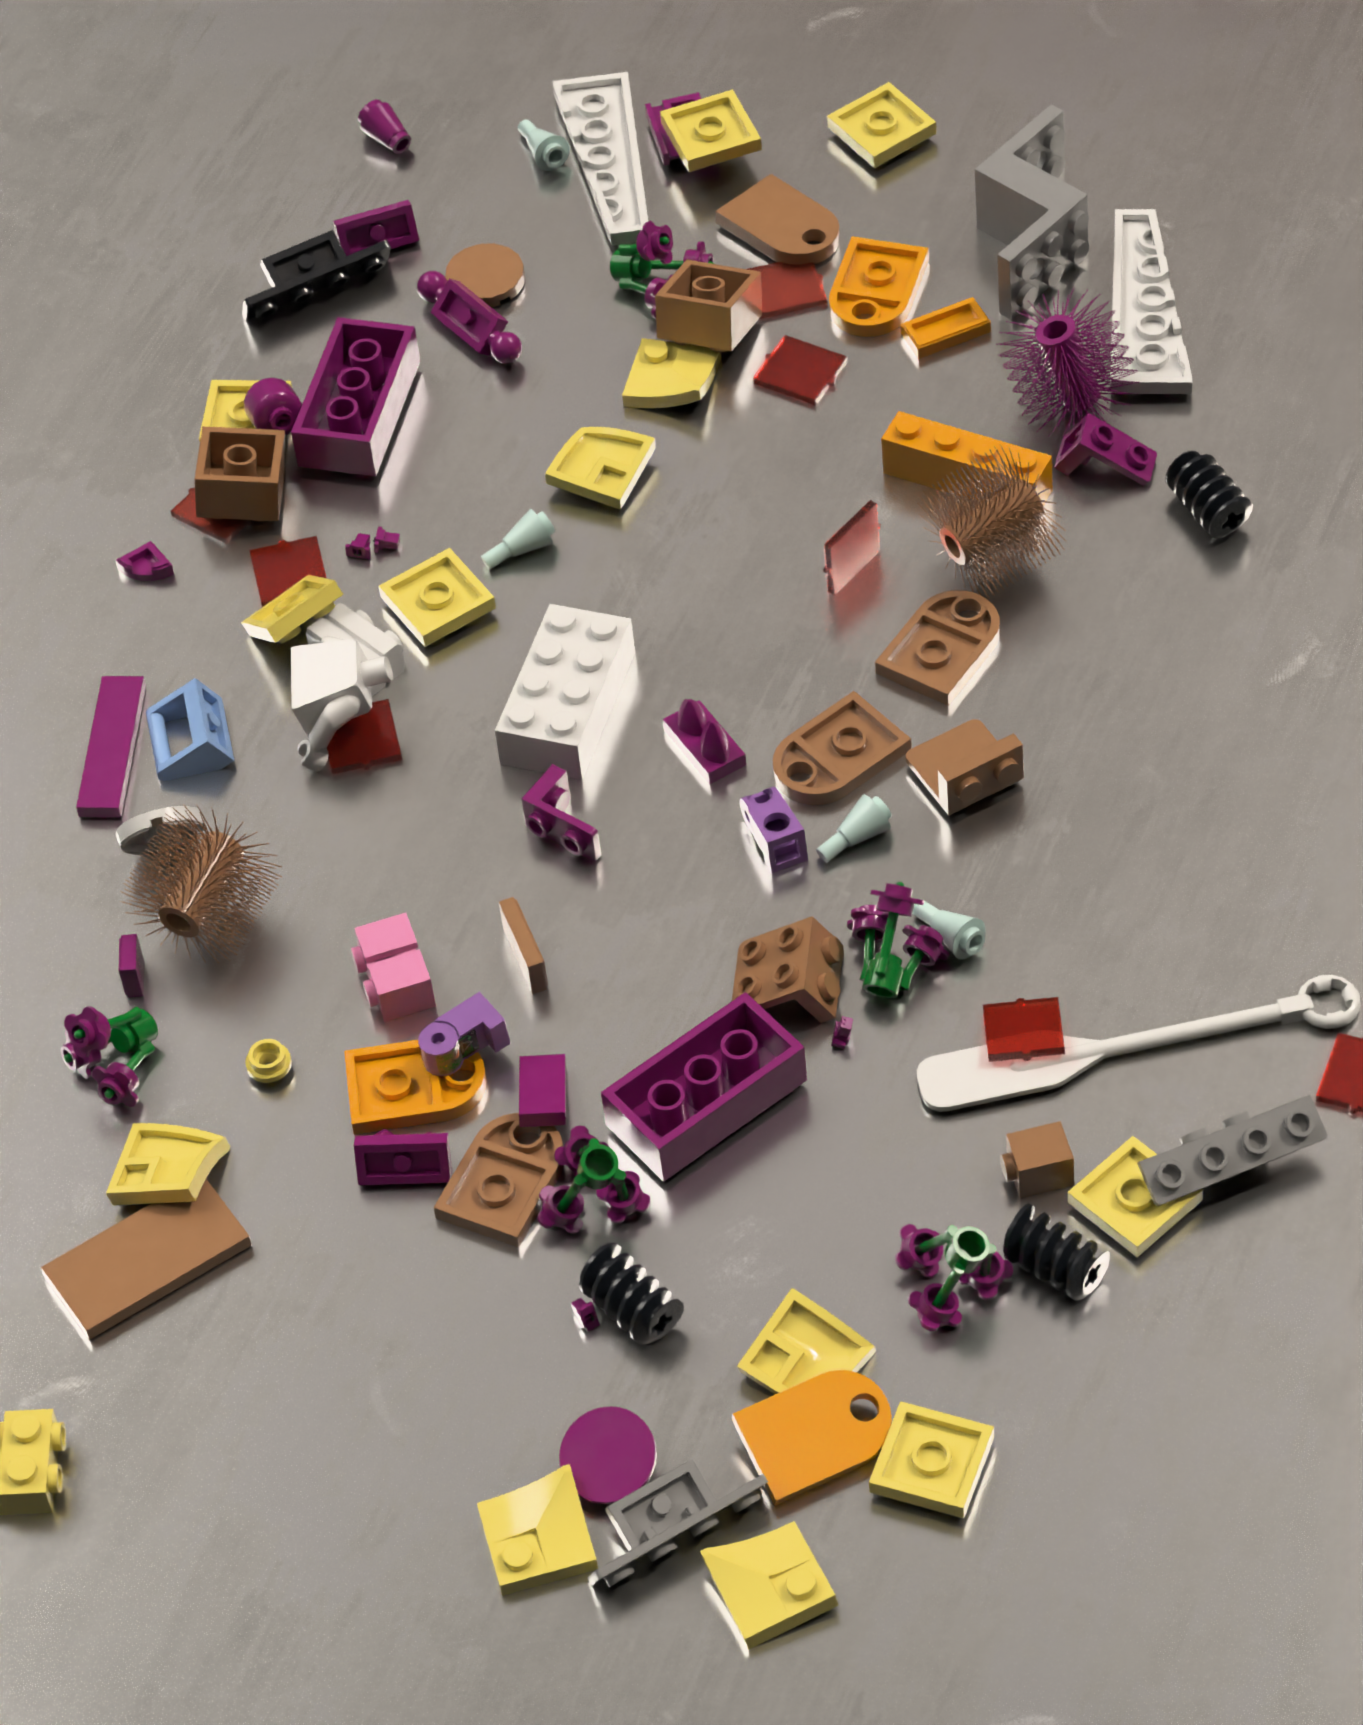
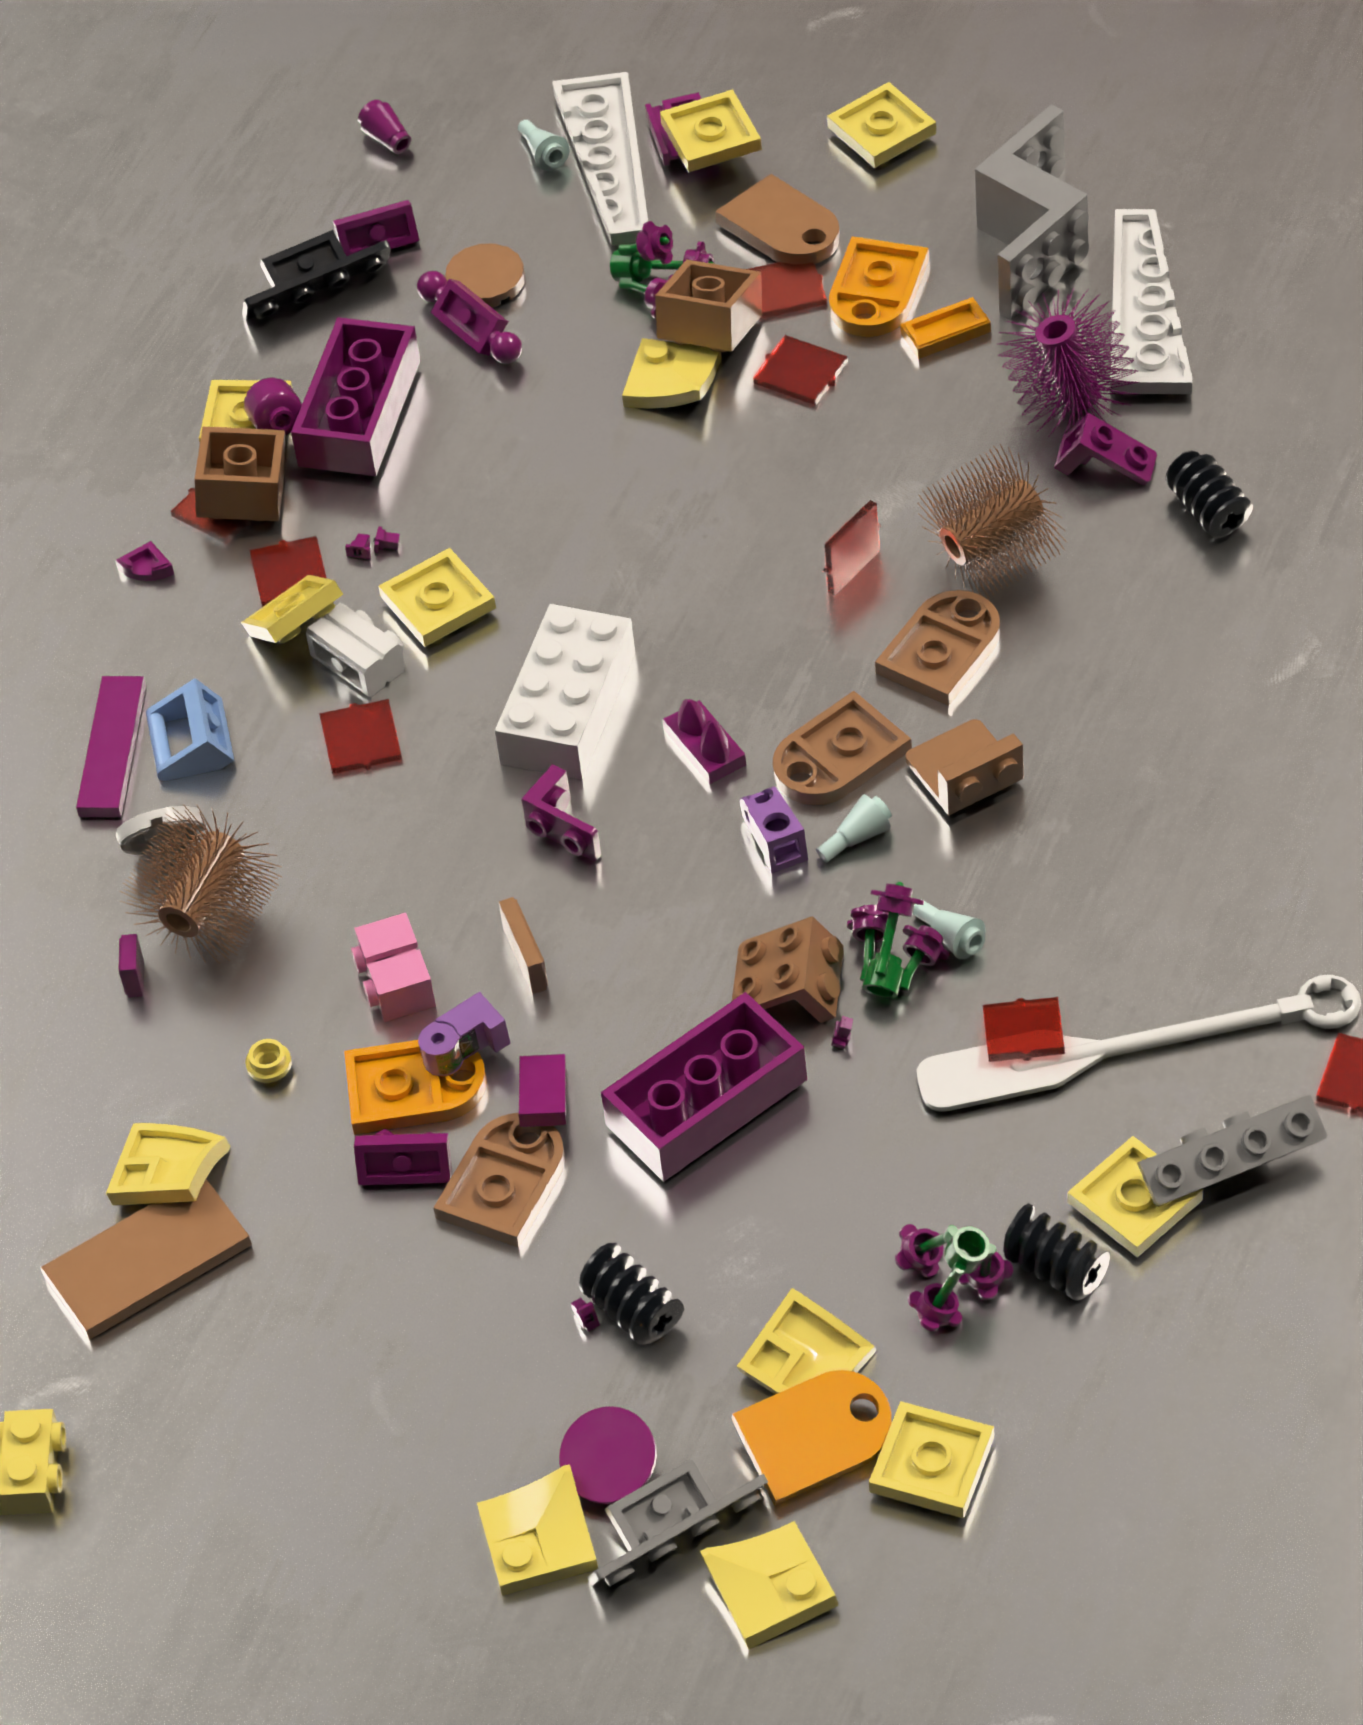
(92, 1032): magenta plant -> none
(329, 689): white torso -> none
(527, 535): light aqua cone -> none
(598, 1169): magenta plant -> none
(601, 464): light yellow plate -> none
(930, 450): light orange brick -> none
(1038, 1160): medium nougat brick -> none

